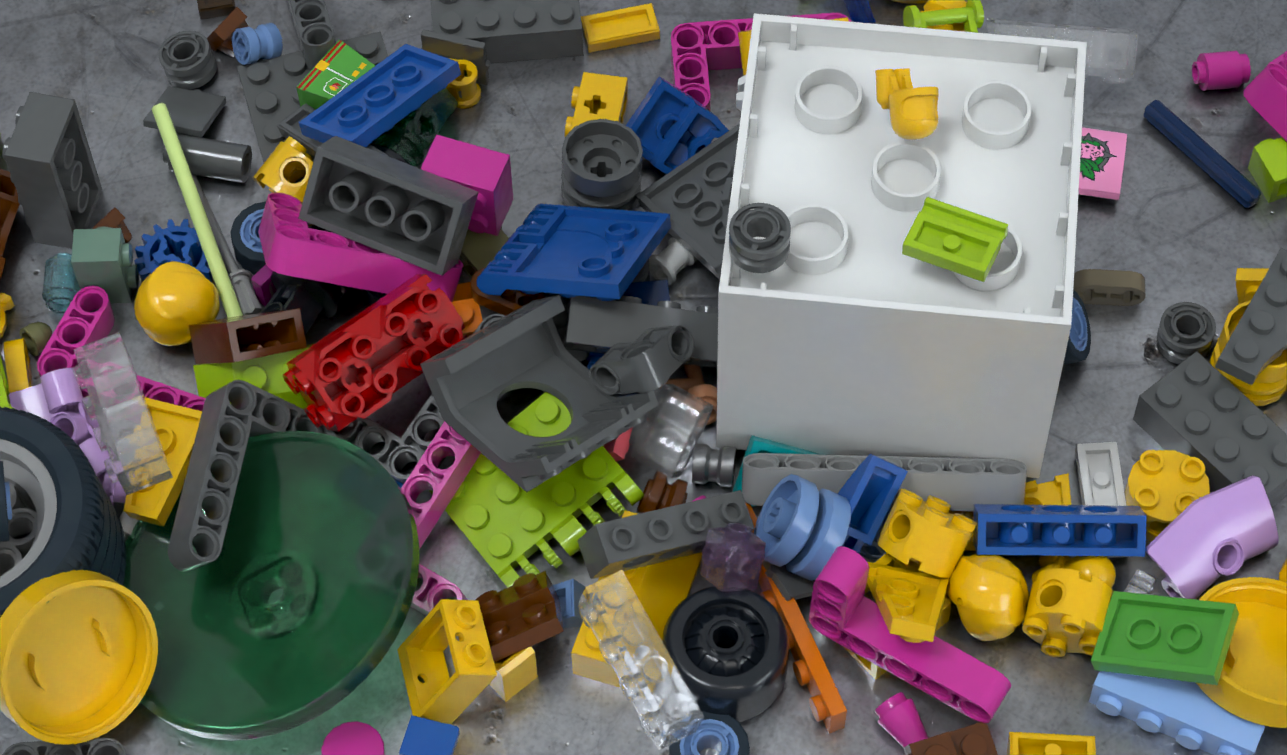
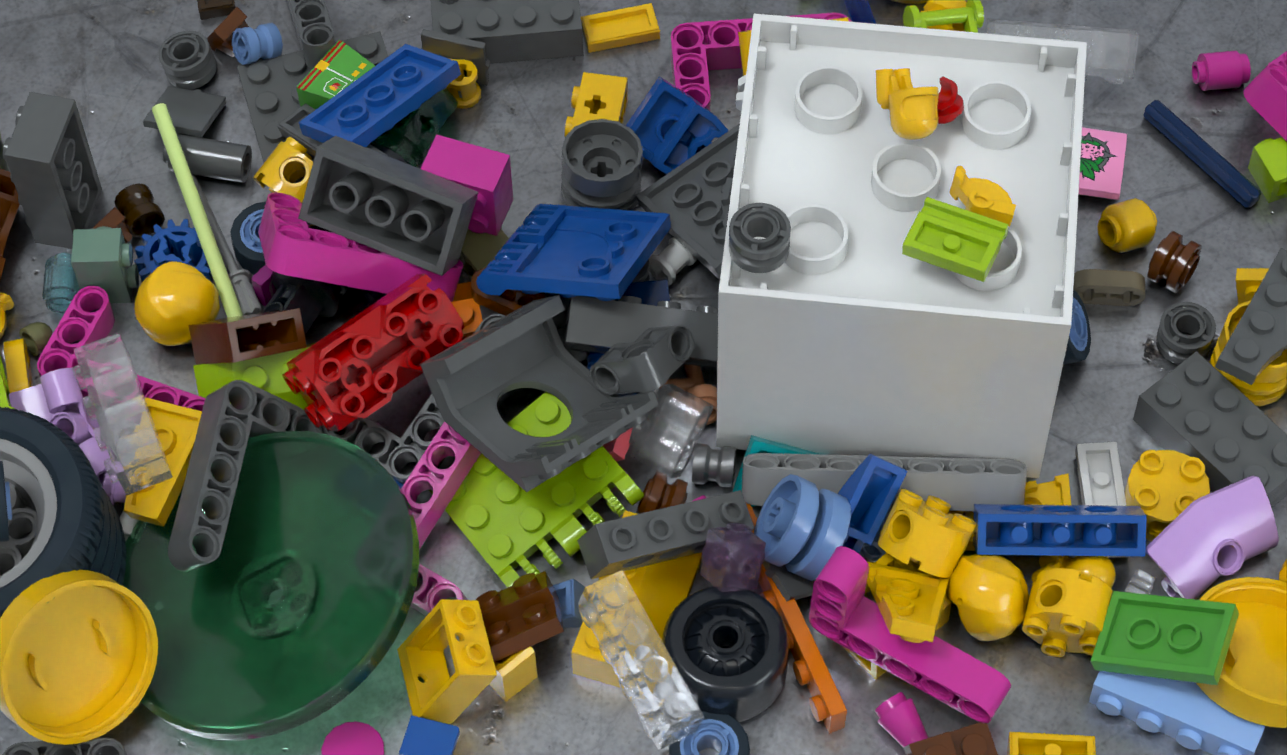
(138, 207): none -> dark brown wheel
(949, 102): none -> red plate
(982, 197): none -> yellow piece
(1127, 225): none -> yellow head
(1174, 262): none -> reddish brown wheel

